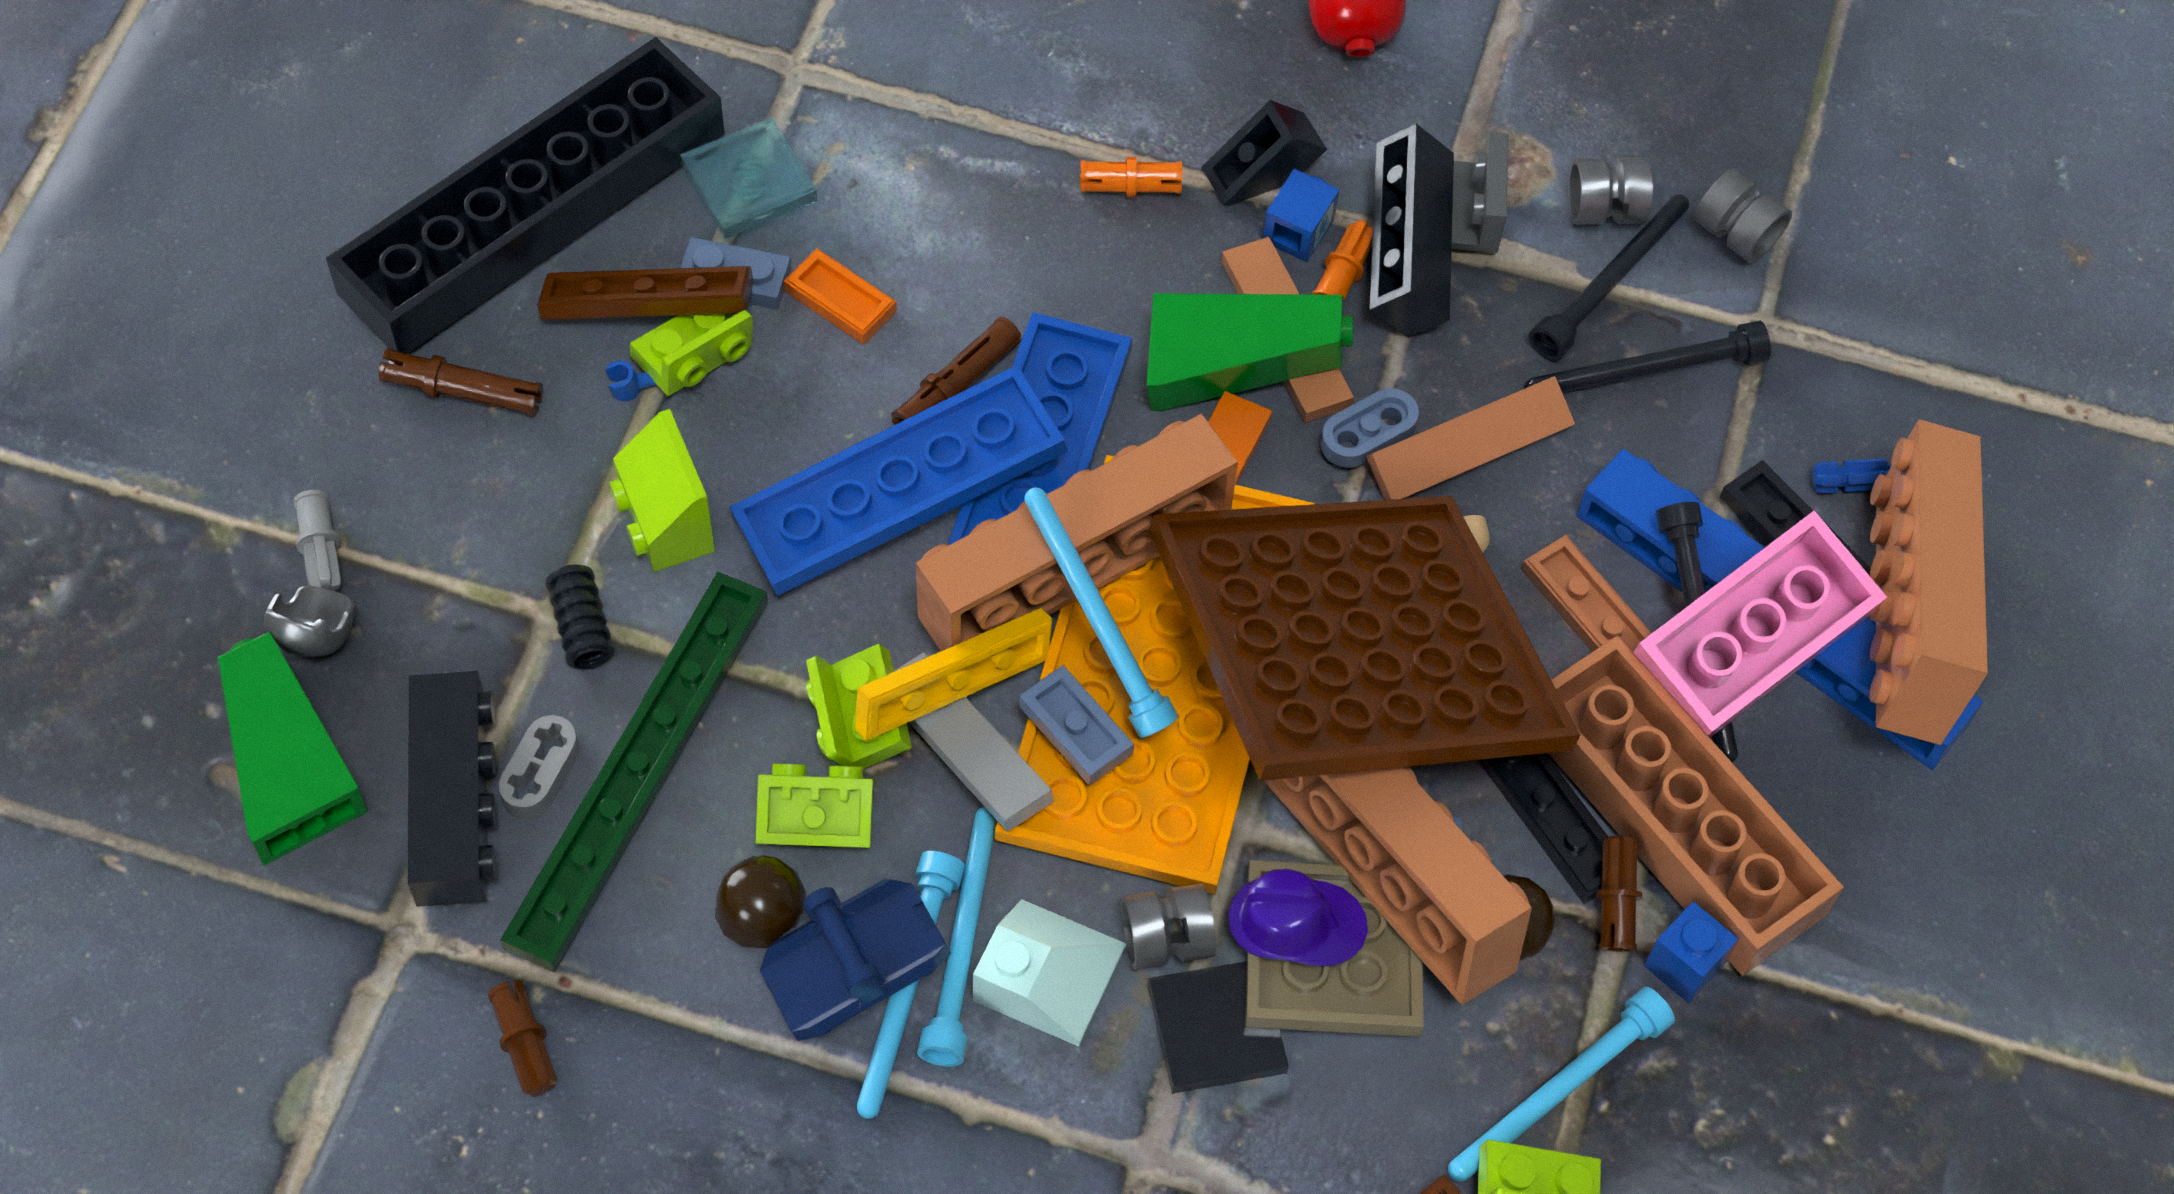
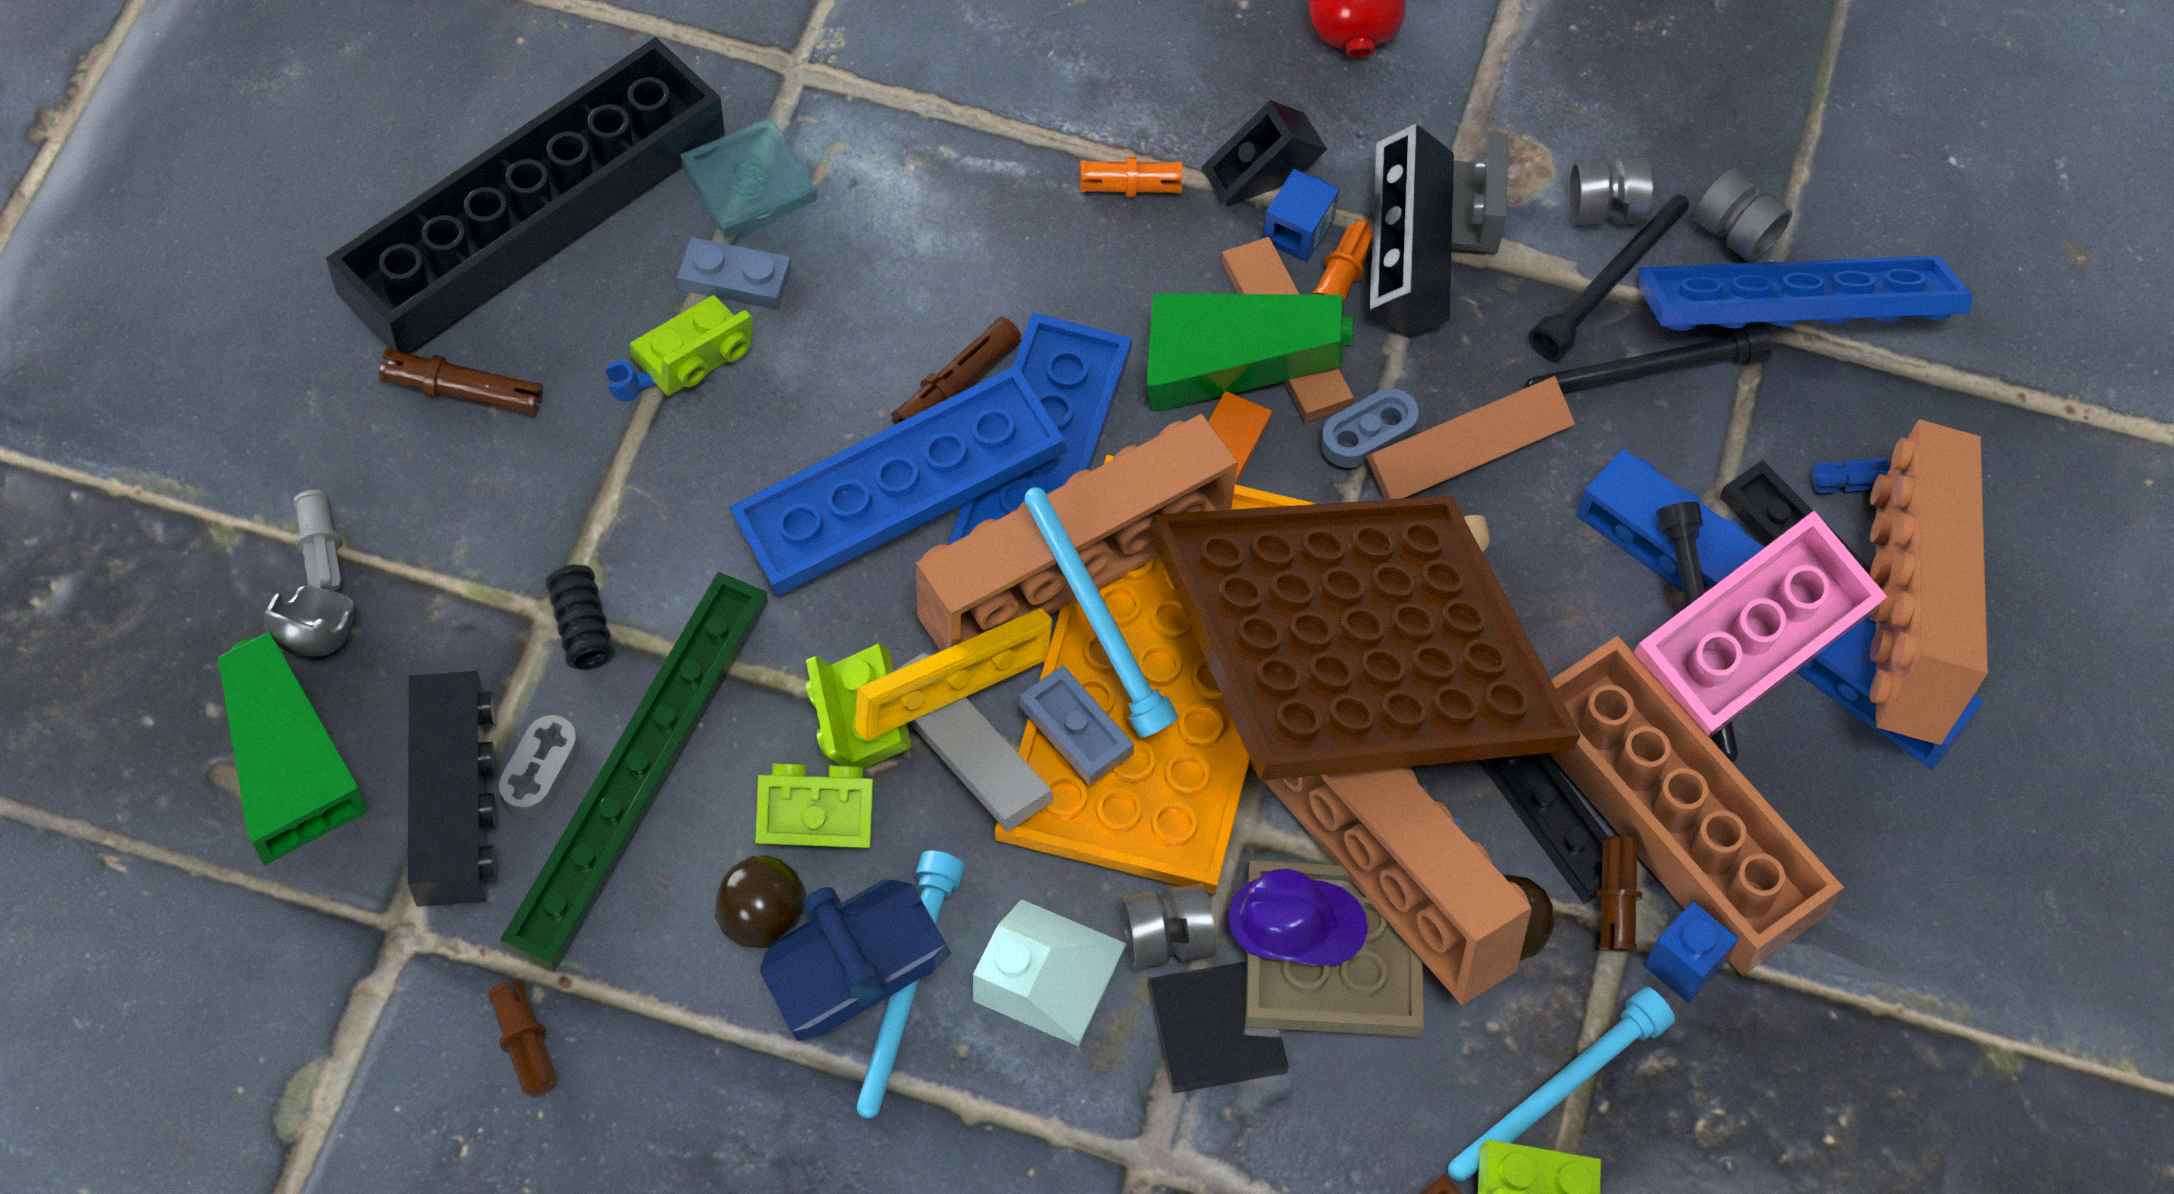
(645, 292): reddish brown tile -> none
(662, 496): lime slope -> none
(840, 296): orange tile -> none
(943, 1039): medium azure piece -> none
(1583, 596): nougat tile -> none
(1803, 291): none -> blue plate

